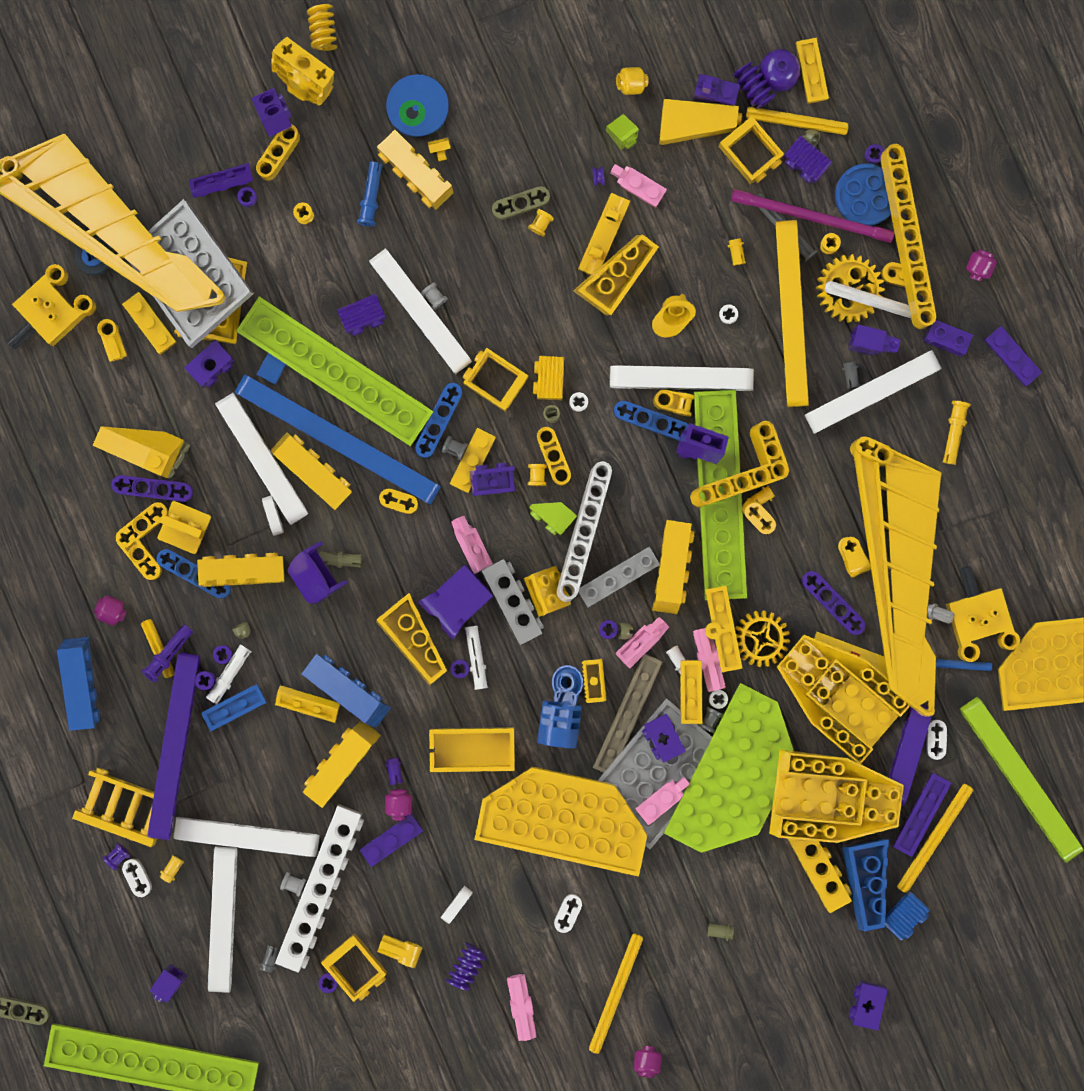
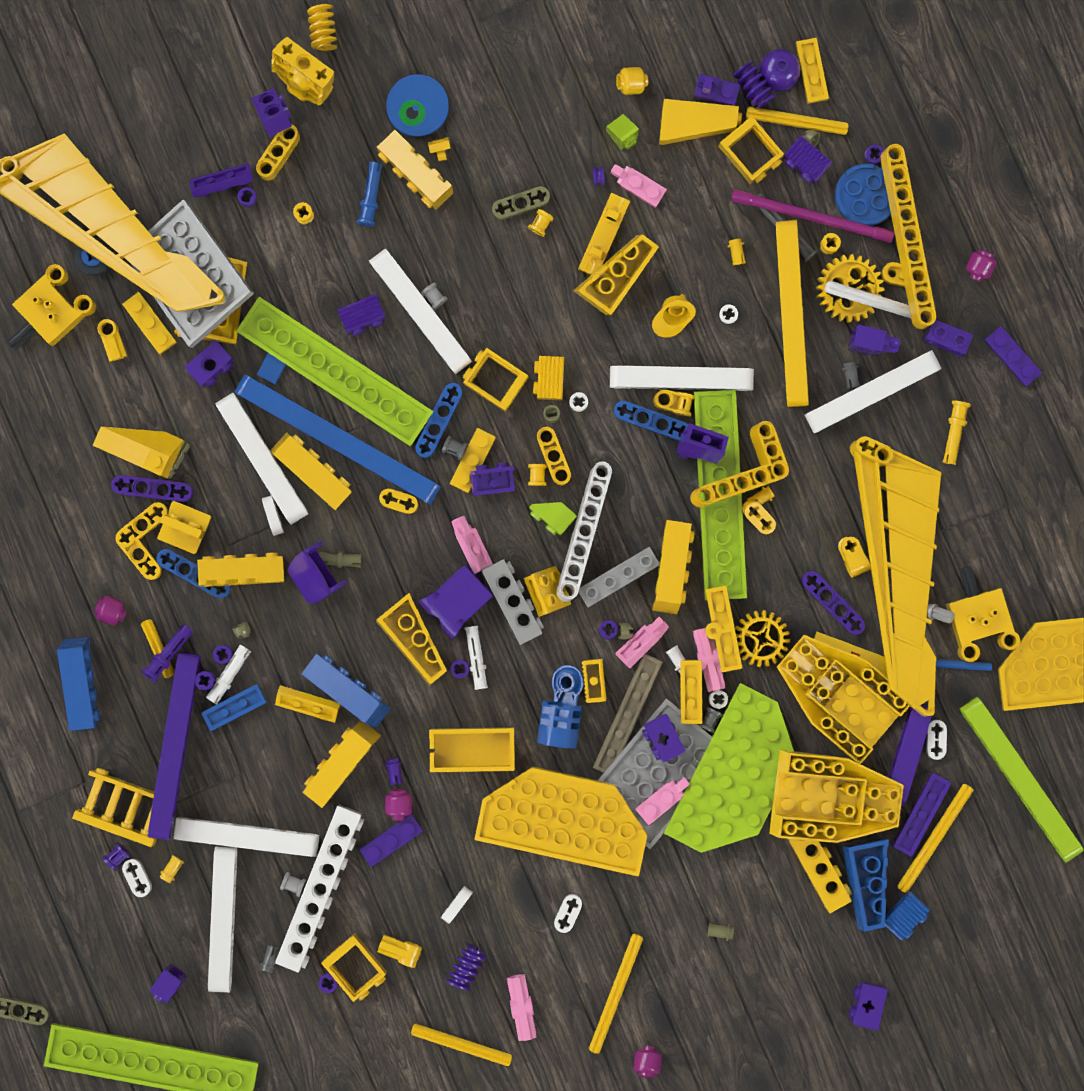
(461, 1044): none -> yellow axle

